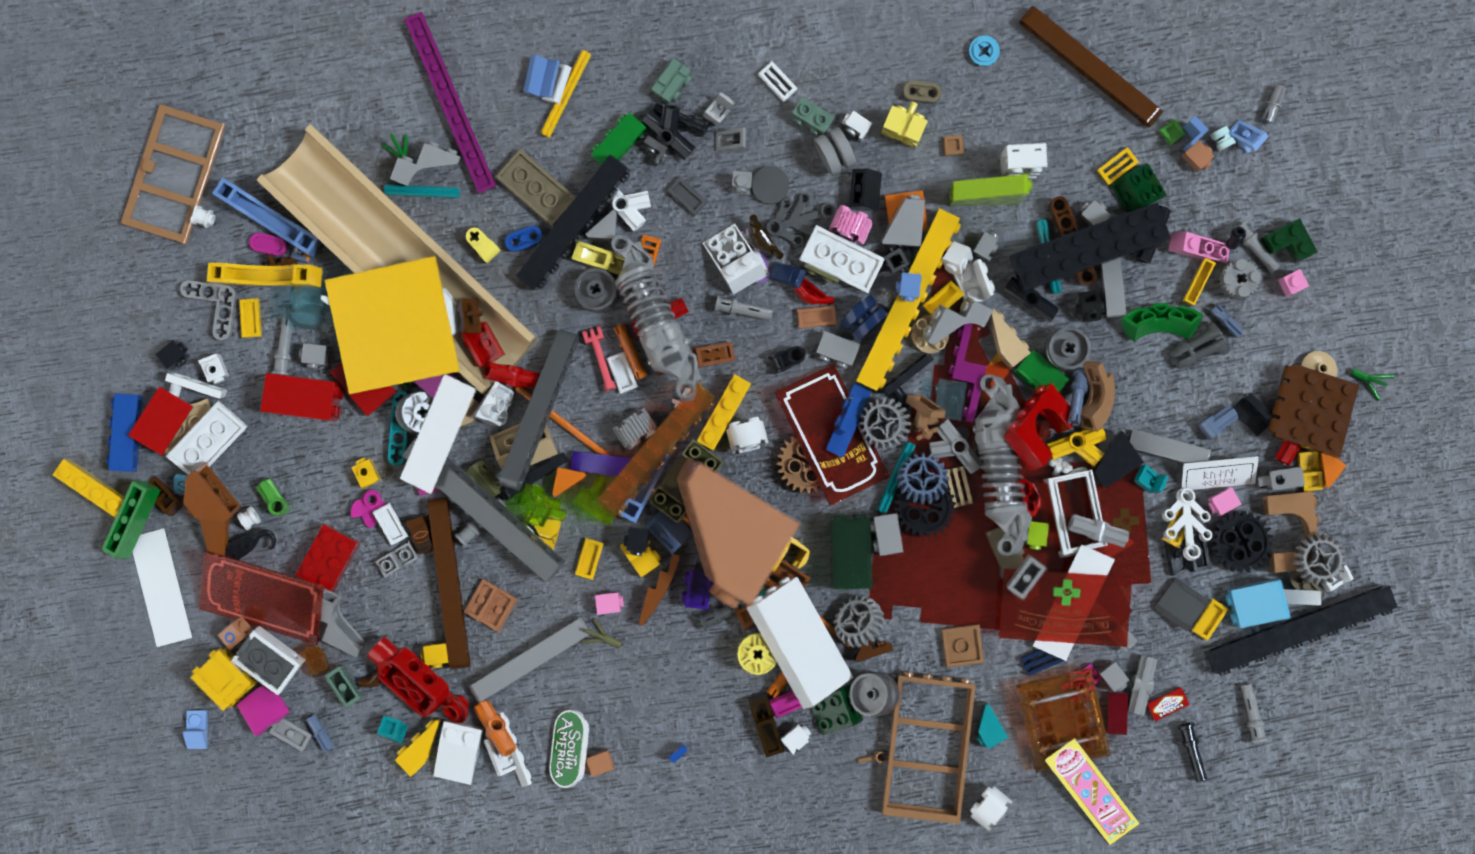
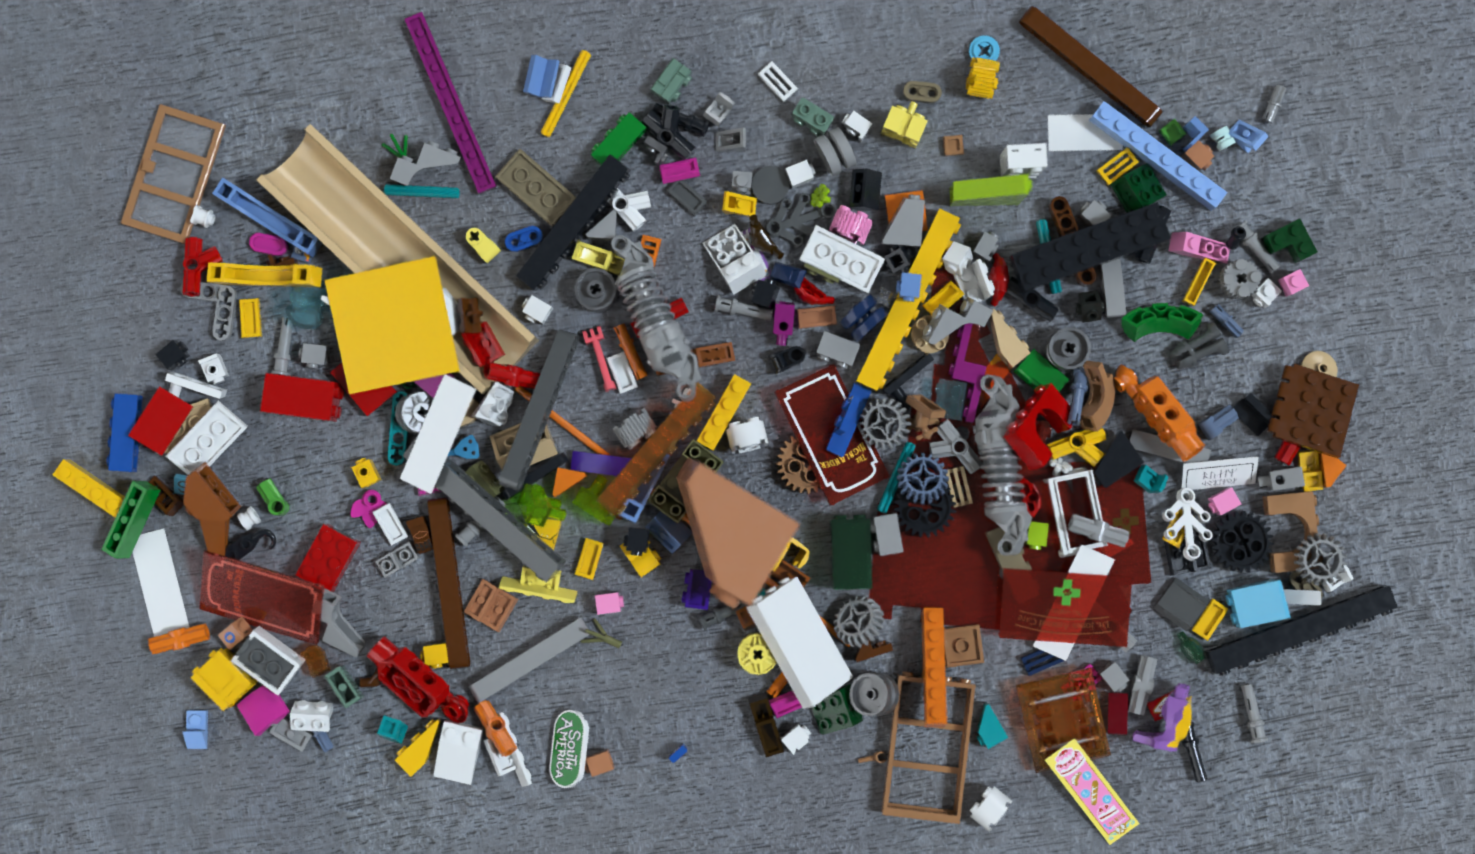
(179, 638): none -> orange piece
(194, 255): none -> red piece
(311, 716): none -> white bracket
(458, 450): none -> dark azure piece
(531, 585): none -> light yellow bracket
(536, 310): none -> white brick
(655, 595): dark orange slope -> none
(679, 170): none -> dark pink tile
(738, 204): none -> yellow slope
(765, 293): none -> black brick
(783, 313): none -> magenta torso
(800, 173): none -> white brick
(820, 196): none -> lime plant
(933, 667): none -> orange brick
(982, 78): none -> yellow brick
(1000, 277): none -> red piece
(1025, 576): light grey brick -> none
(1077, 134): none -> white sticker
(1158, 156): none -> light blue brick
(1161, 412): none -> orange brick
(1178, 717): none -> medium lavender hips
(1191, 648): none -> clear green plant
(1266, 293): none -> white bracket
(1373, 378): green plant -> none

